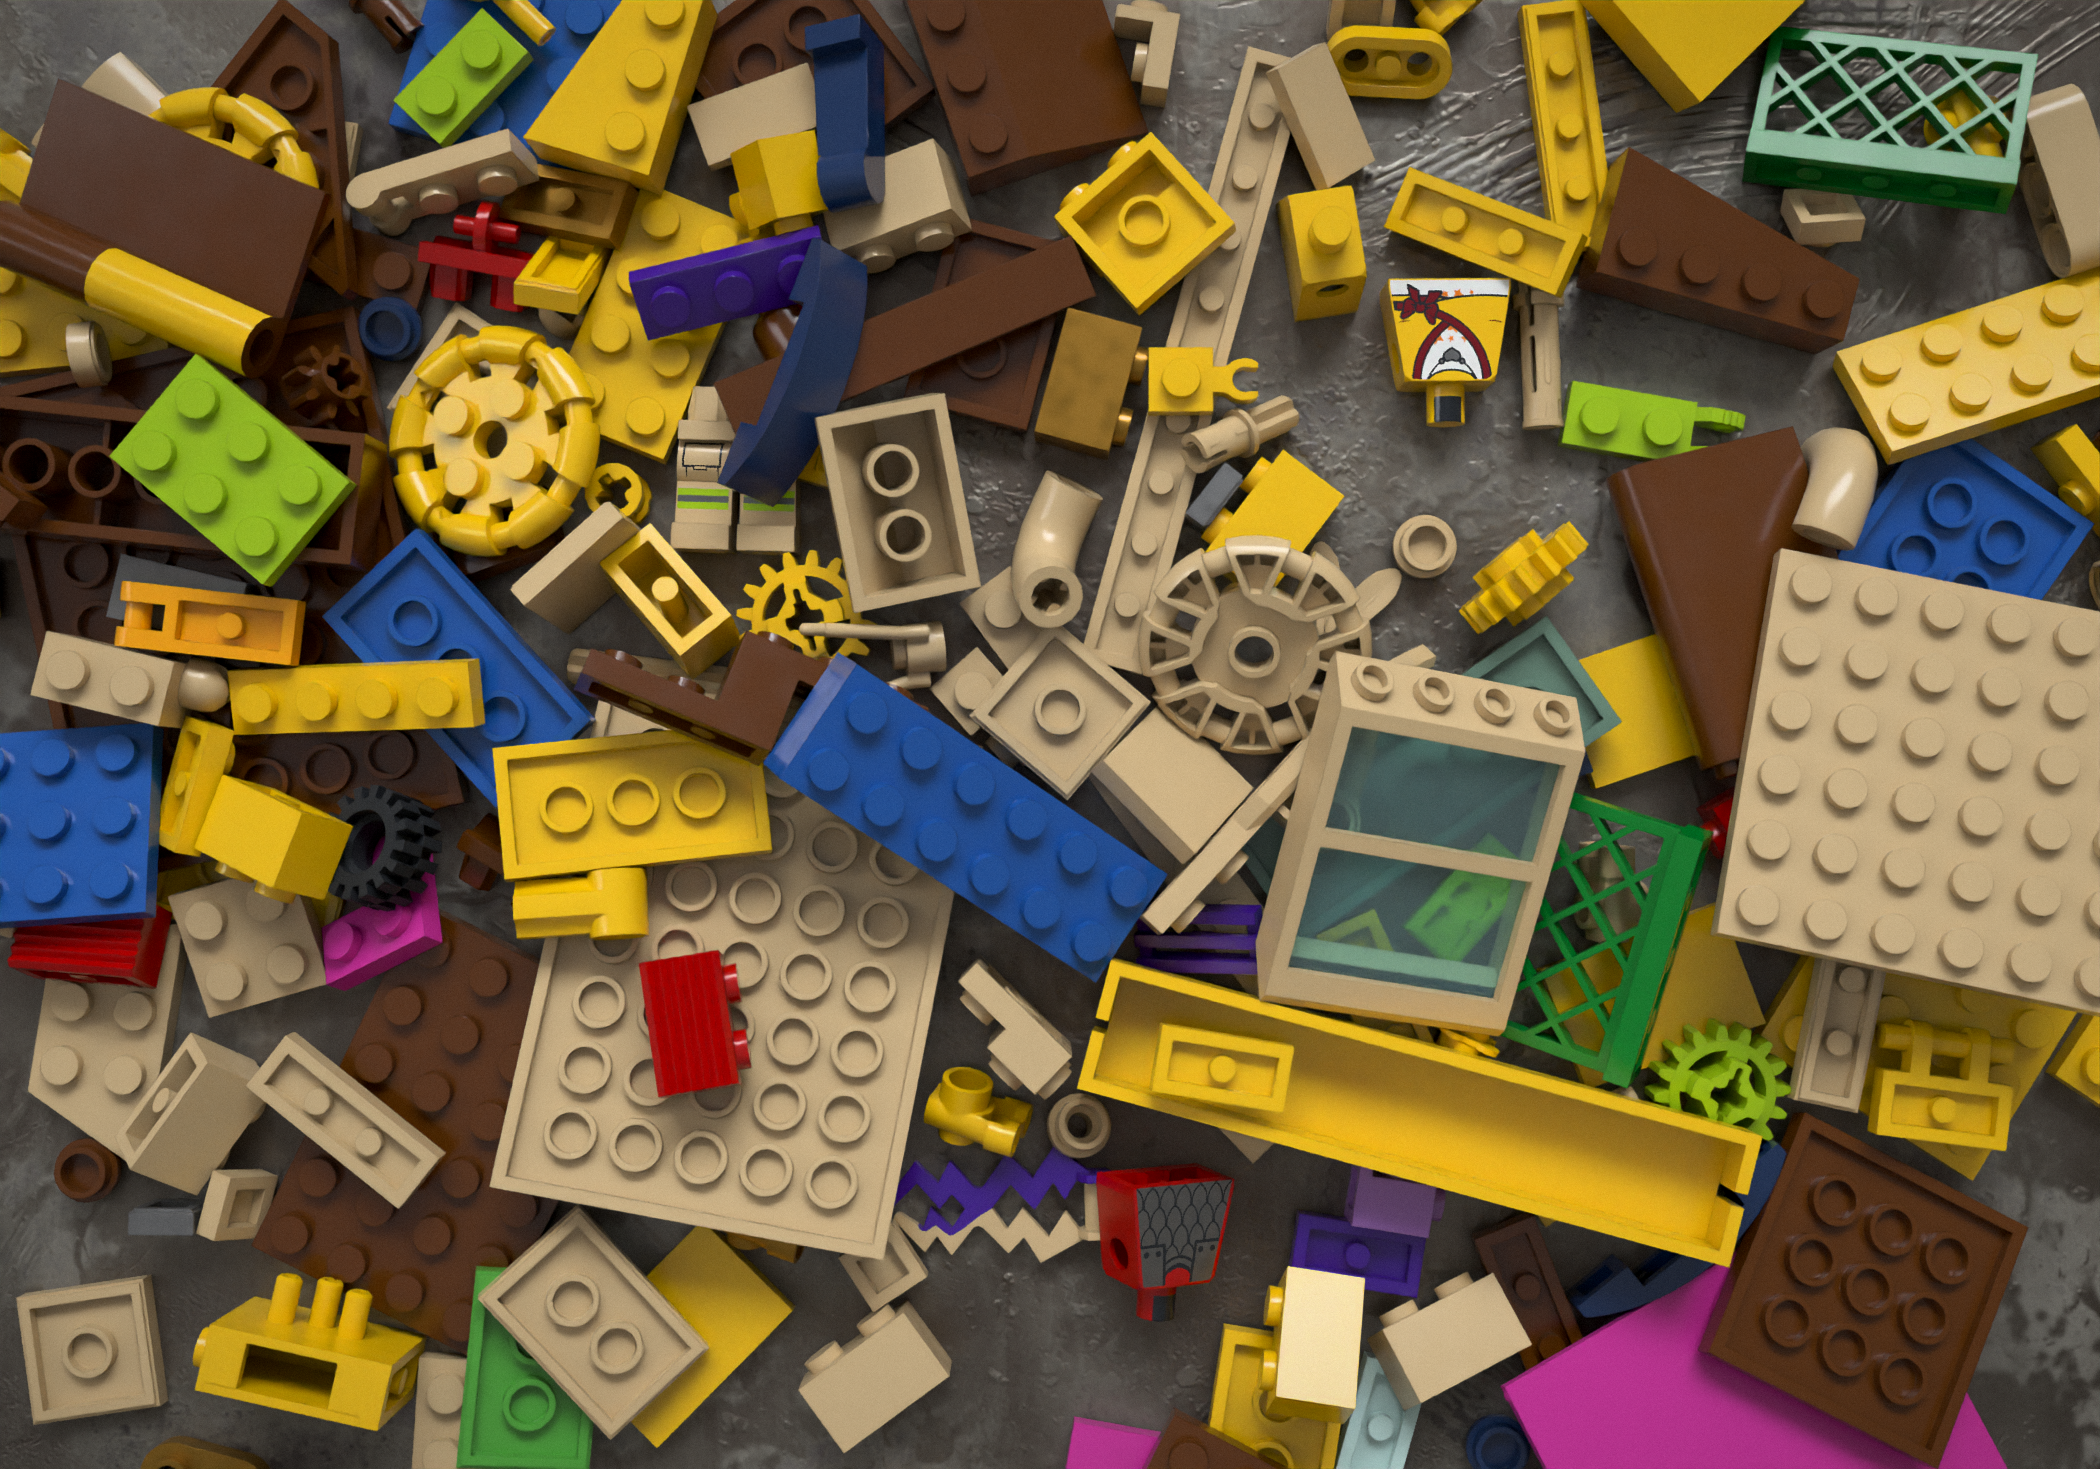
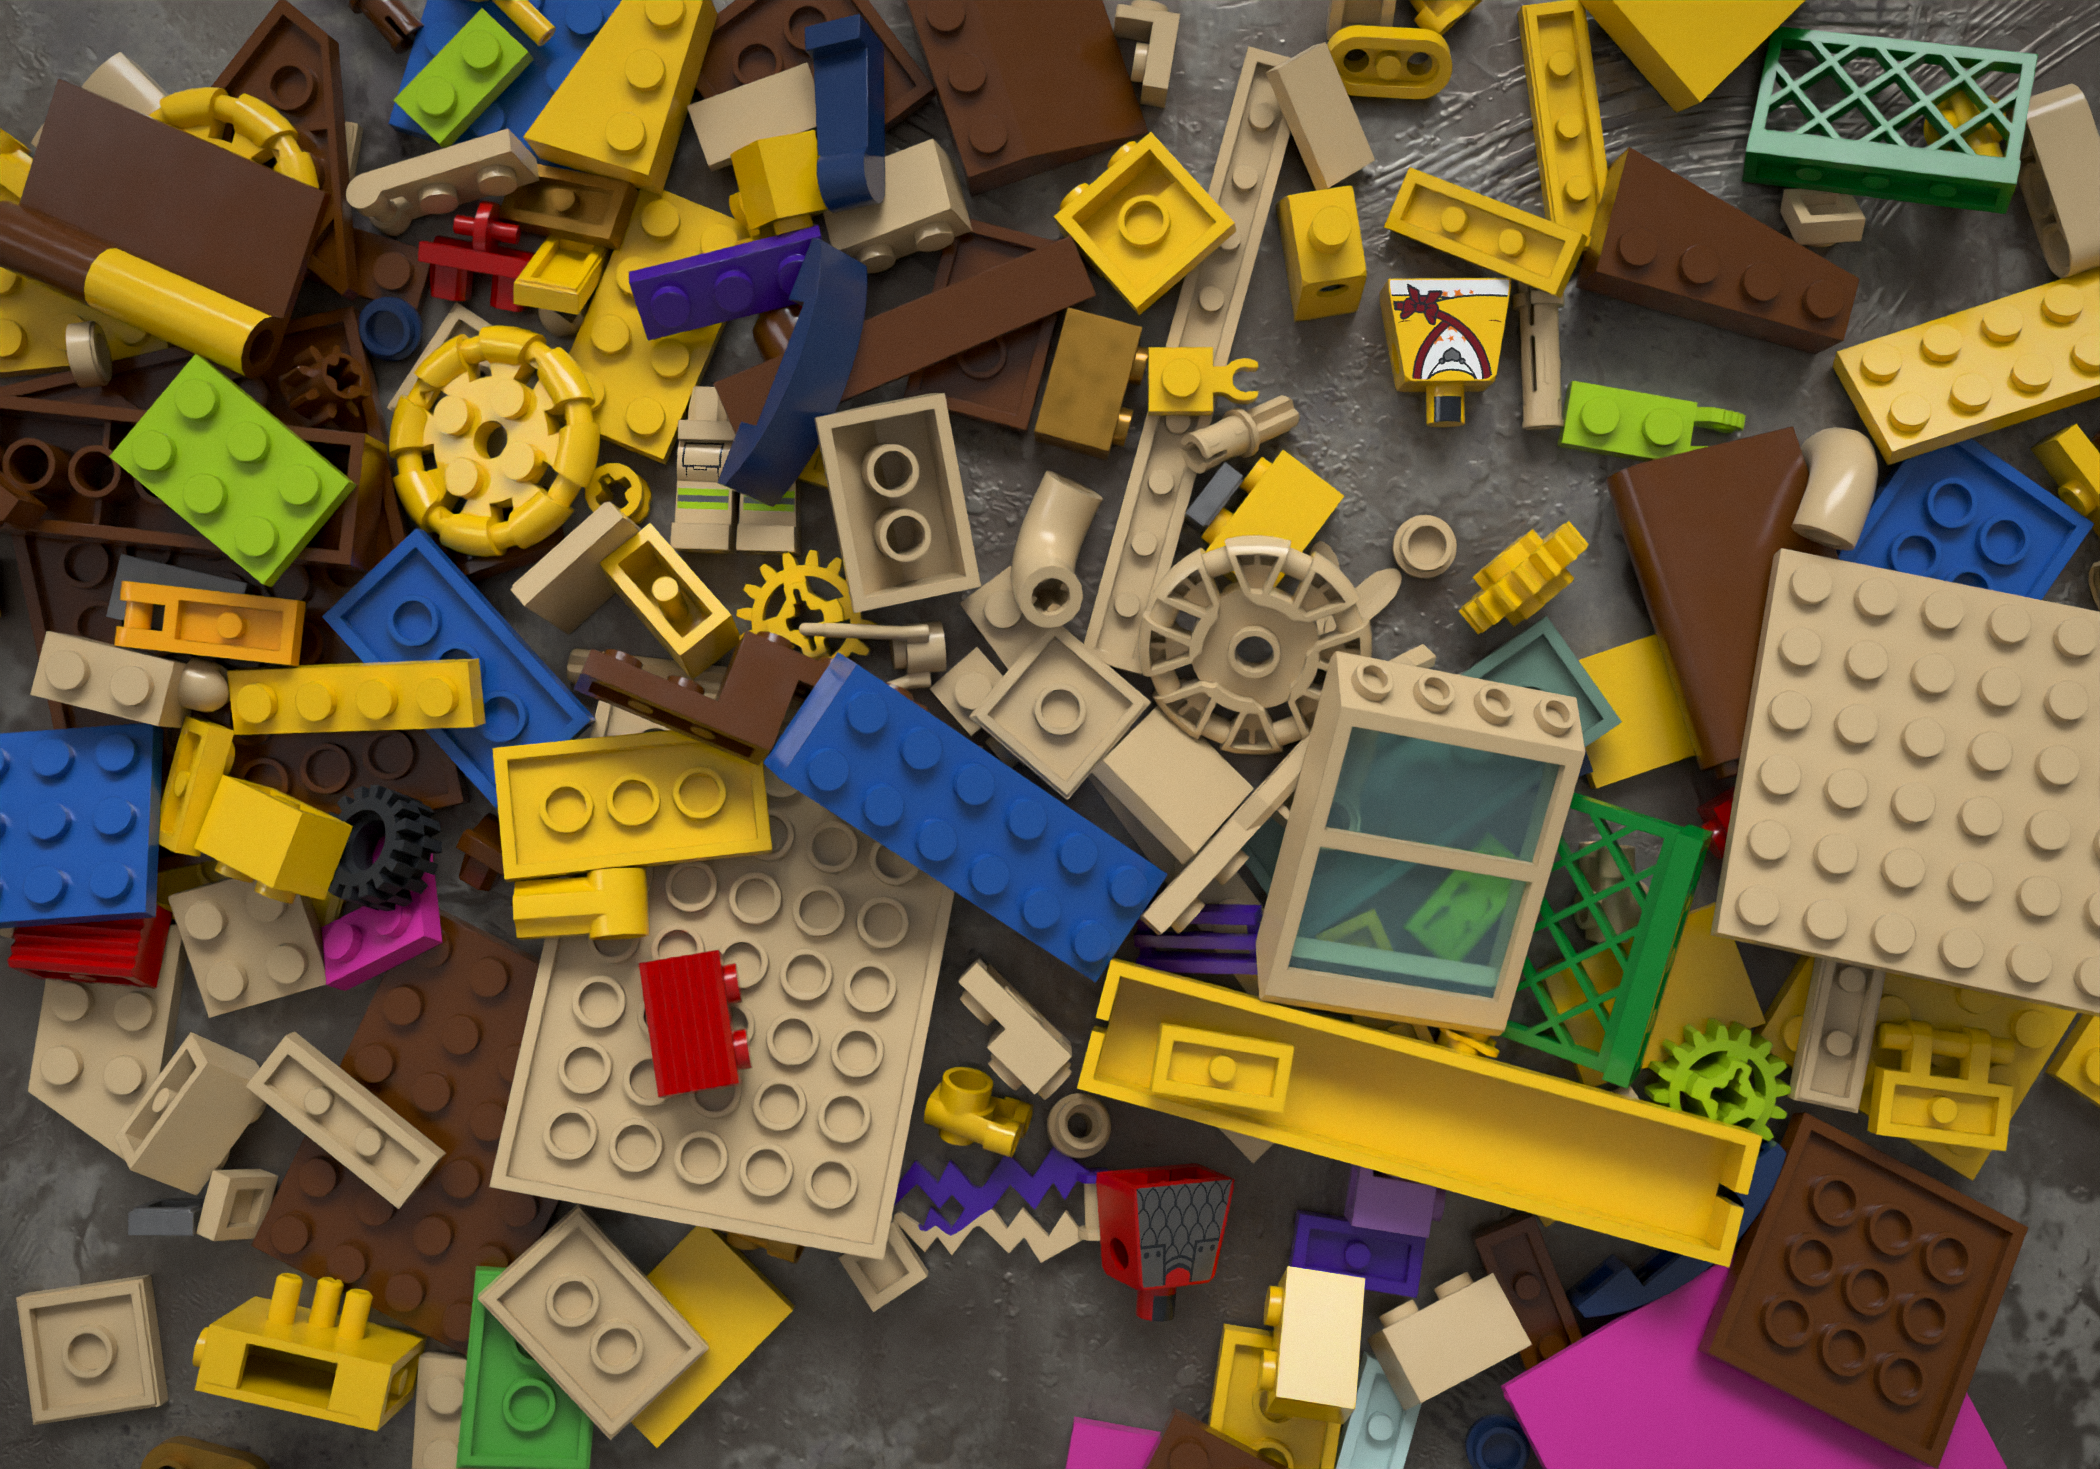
(87, 1170): reddish brown plate -> none
(874, 1374): tan brick -> none

